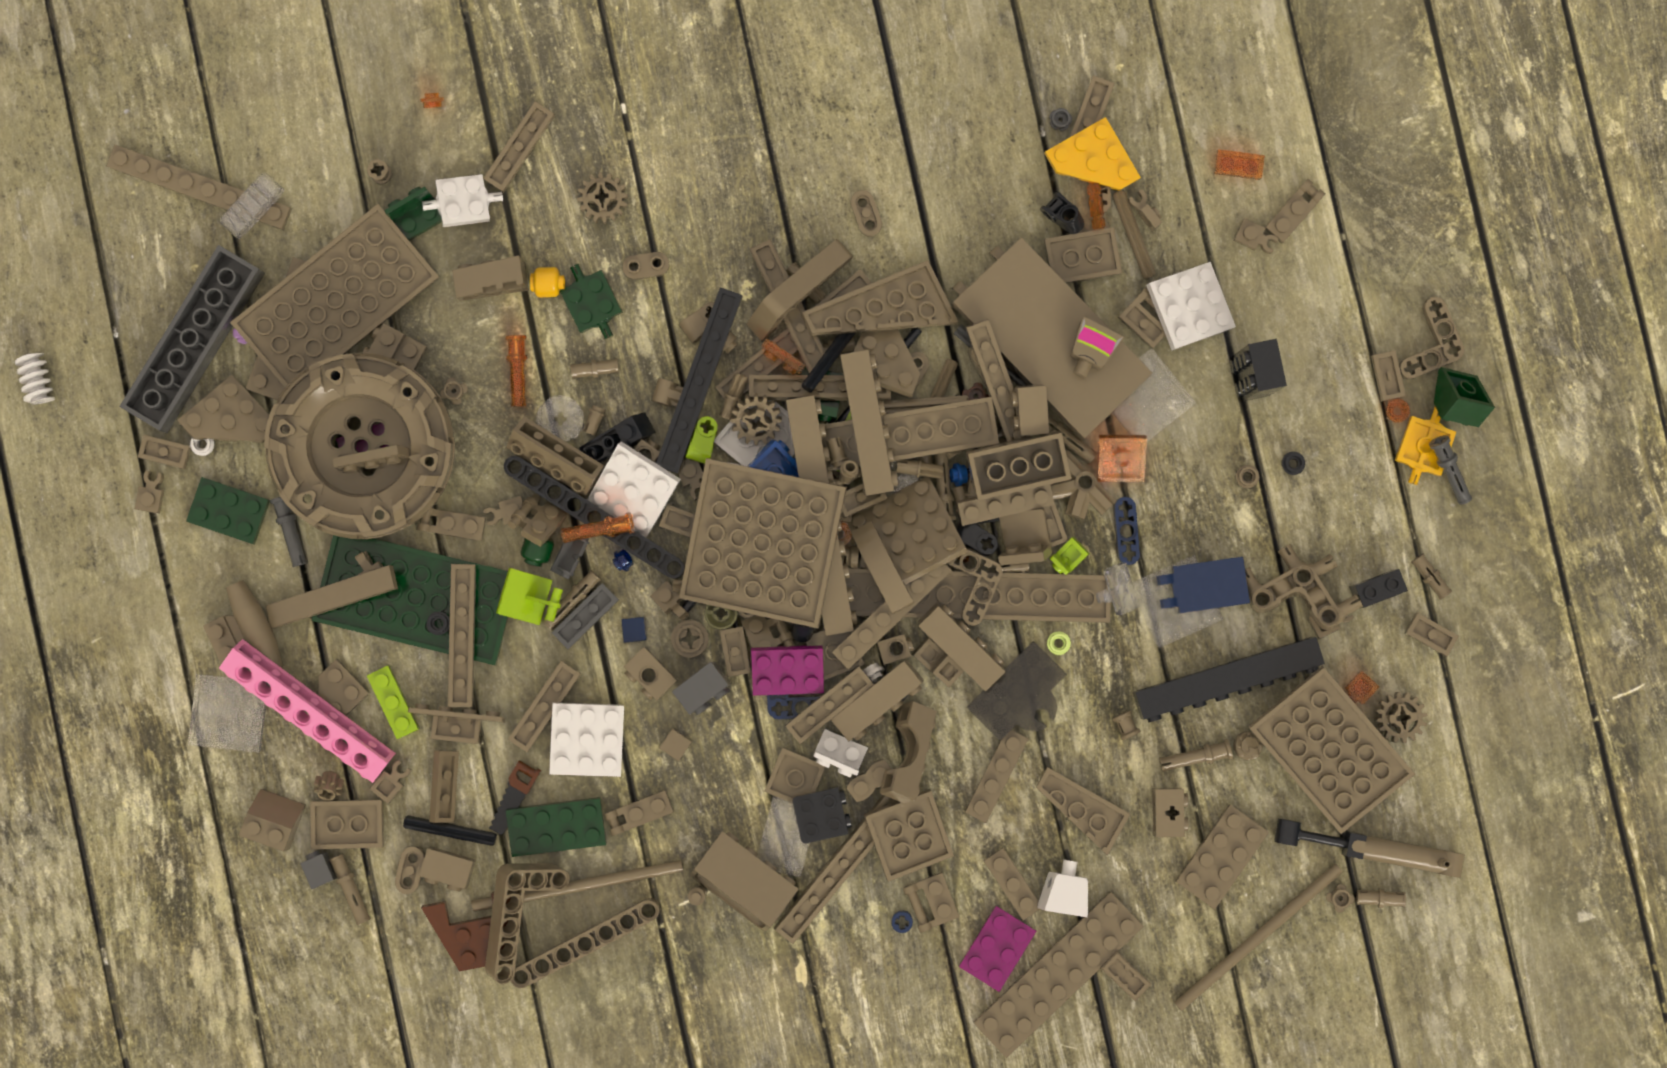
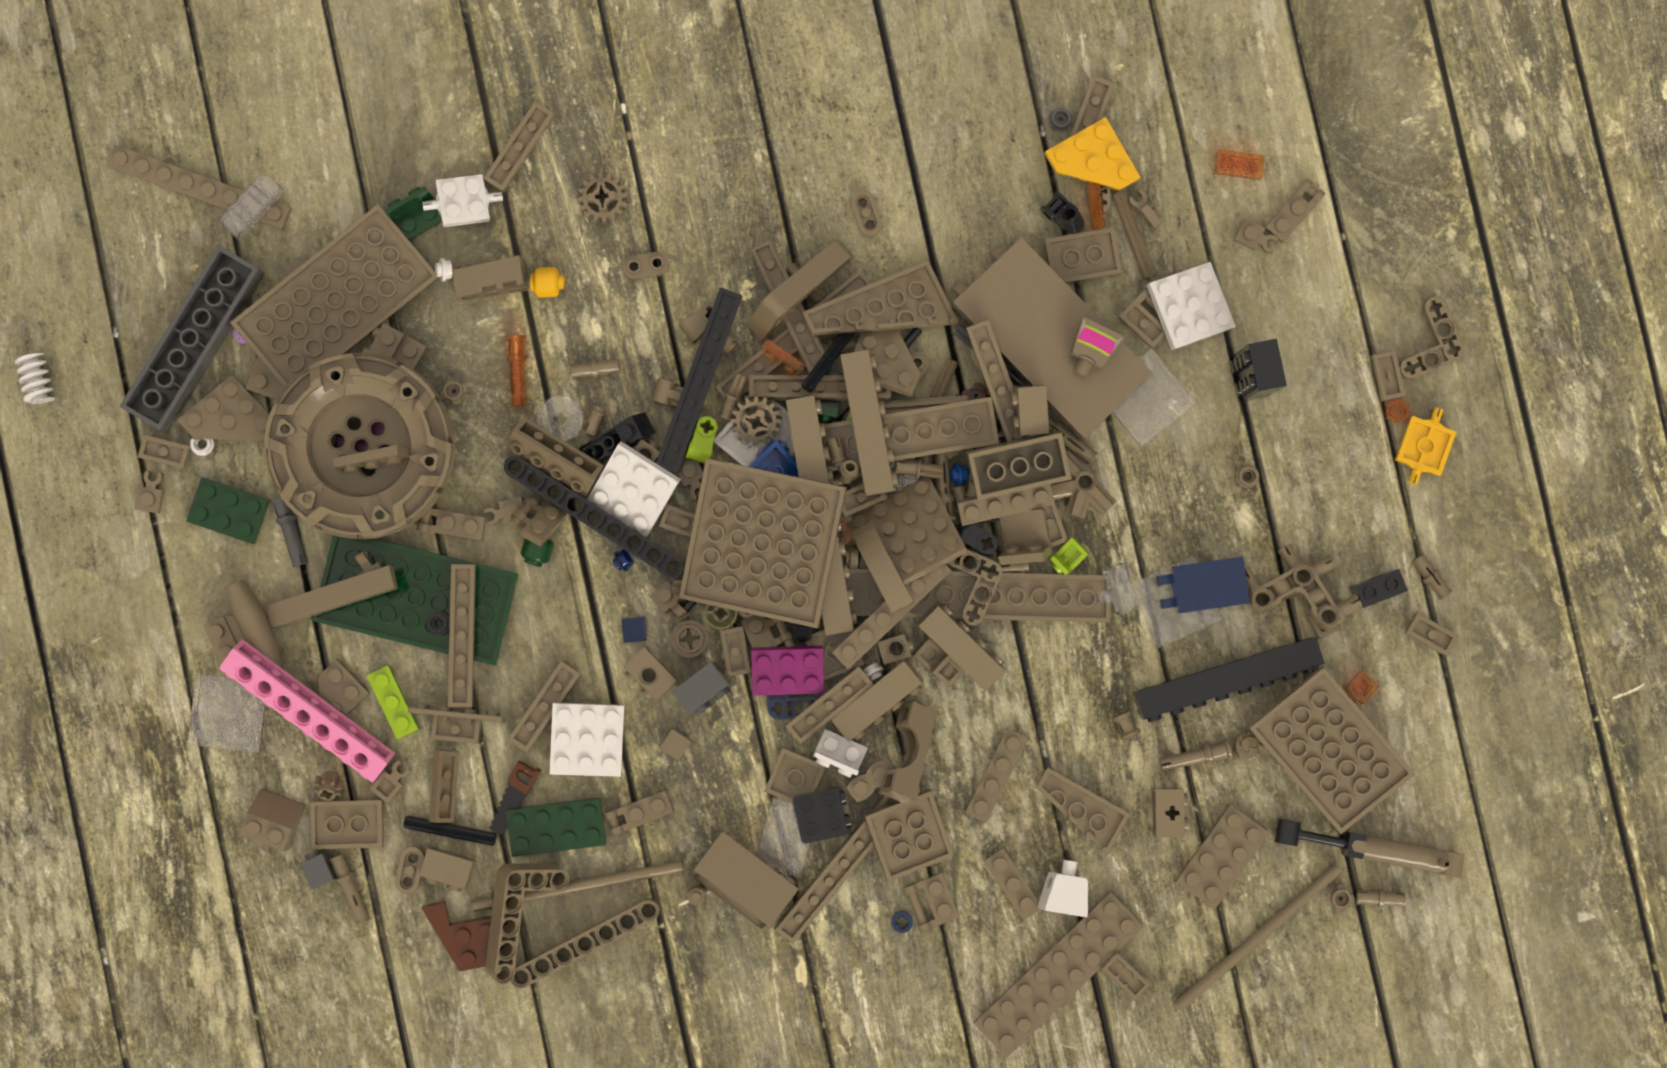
(386, 173): dark tan bush -> none
(432, 100): clear orange plate -> none
(443, 269): none -> white plate
(526, 597): lime plate -> none
(567, 557): dark grey hinge -> none
(585, 616): dark grey plate -> none
(591, 301): dark green plate -> none
(591, 580): dark tan pin -> none
(608, 527): clear orange pin -> none
(997, 948): magenta plate -> none
(1020, 694): clear smoke plate -> none
(1065, 639): yellowish green plate -> none
(1119, 514): dark blue beam -> none
(1121, 458): clear orange plate -> none
(1298, 458): black plate -> none
(1402, 726): dark tan gear -> none
(1447, 460): dark grey pin -> none
(1461, 398): dark green slope -> none

